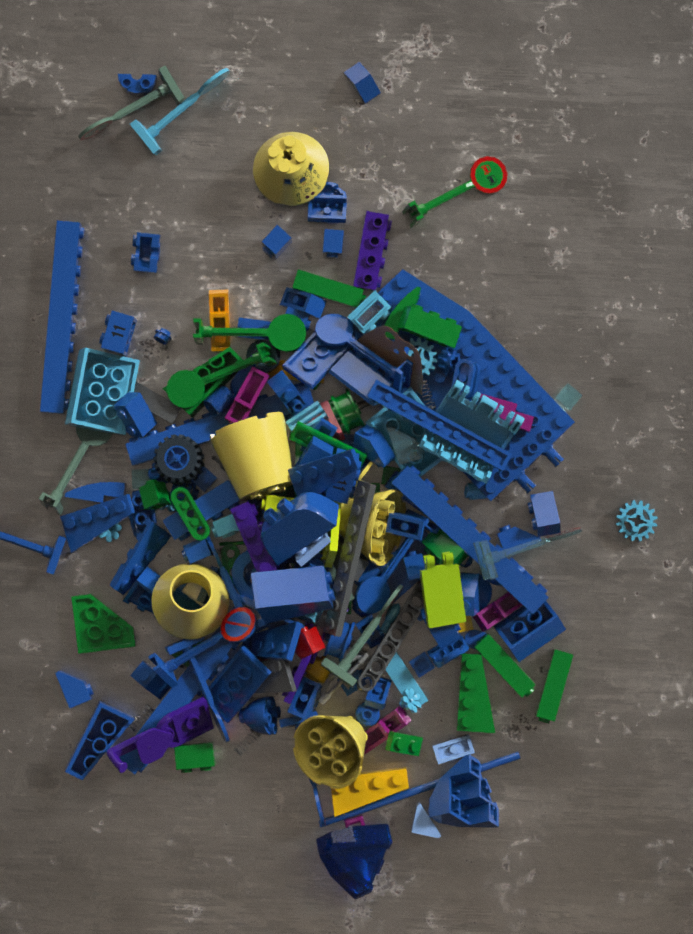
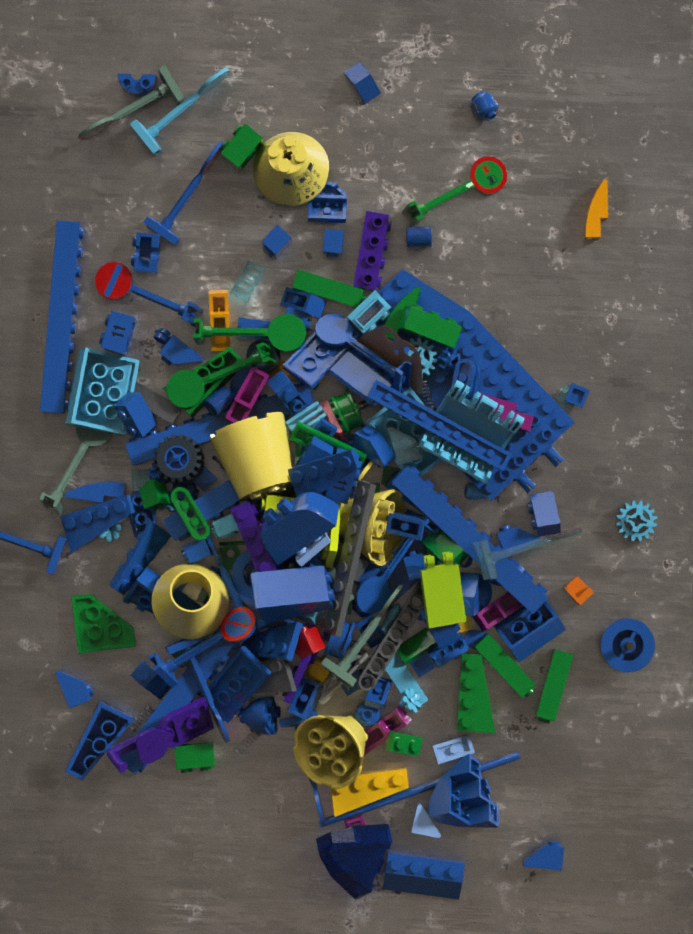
(116, 280): none -> piece
(164, 227): none -> blue piece
(179, 353): none -> blue slope
(242, 147): none -> green brick
(245, 297): none -> clear light blue slope
(416, 646): none -> green tile
(419, 236): none -> blue piece
(423, 875): none -> blue slope
(484, 106): none -> blue head
(546, 857): none -> blue slope
(576, 395): none -> blue tile
(578, 590): none -> orange panel
(597, 211): none -> light orange slope
(627, 645): none -> blue piece

